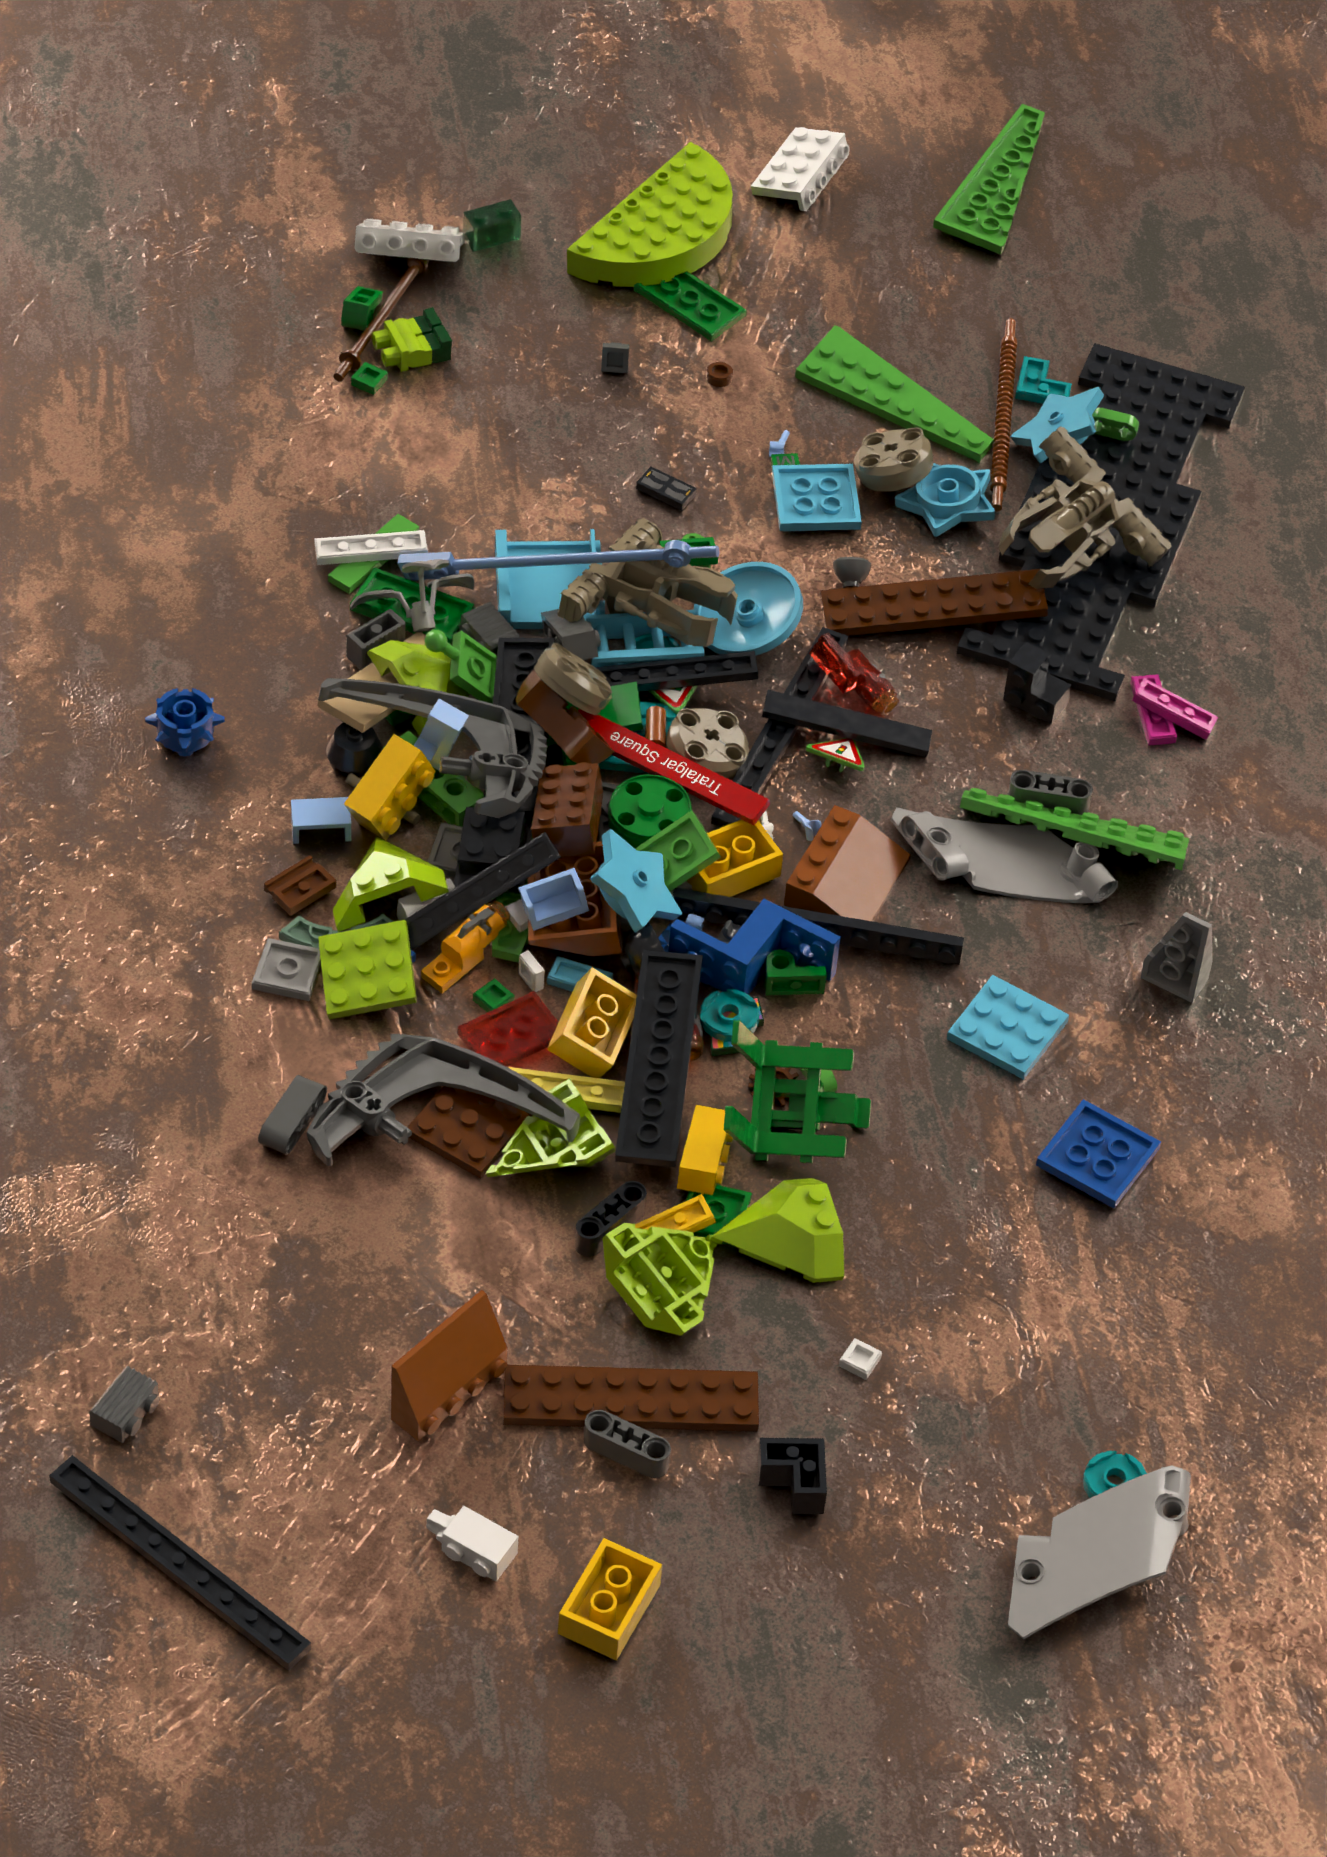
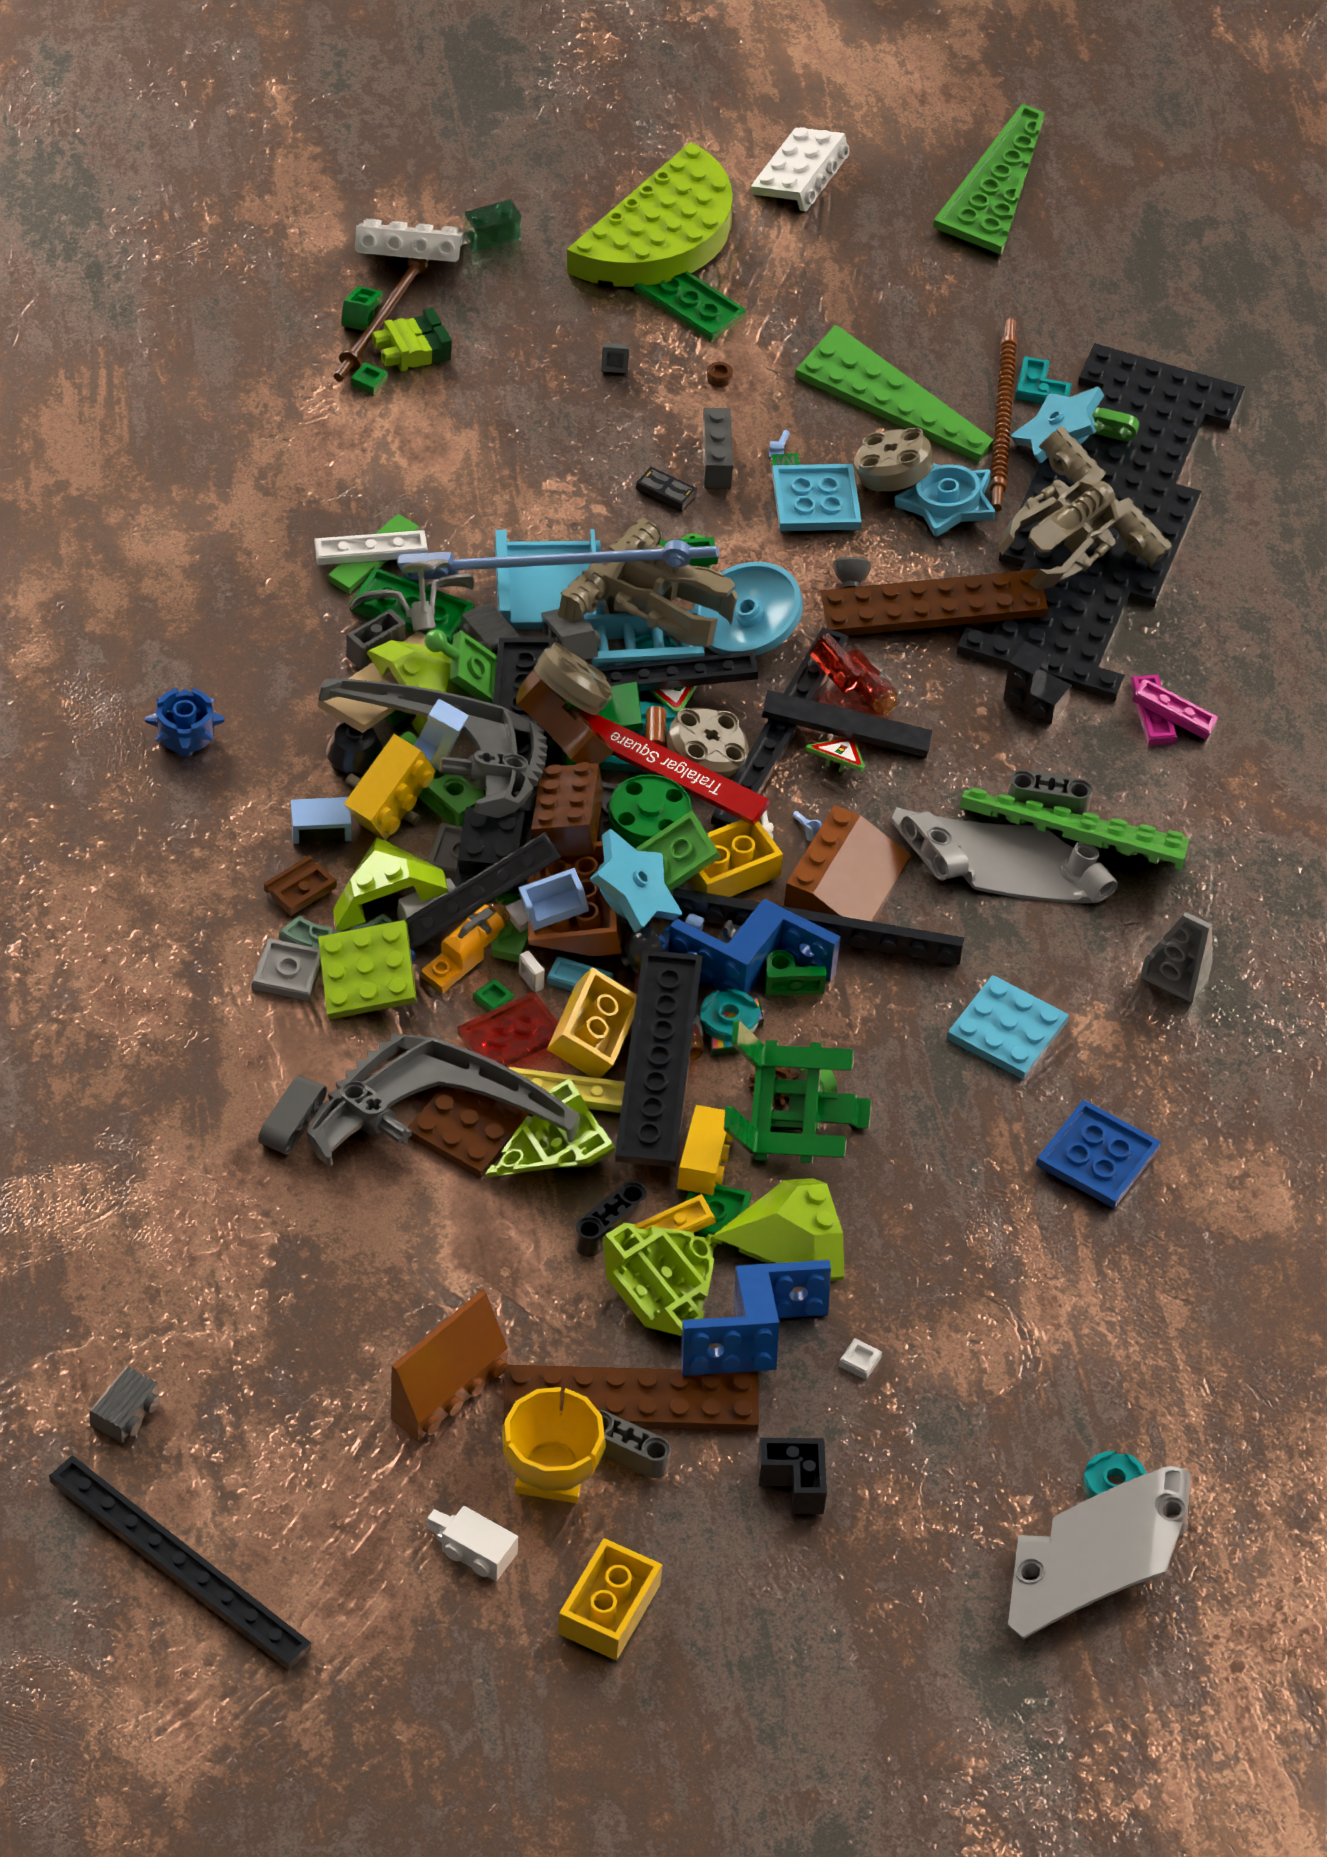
(551, 1447): none -> yellow plate
(717, 448): none -> dark grey brick
(752, 1335): none -> blue bracket

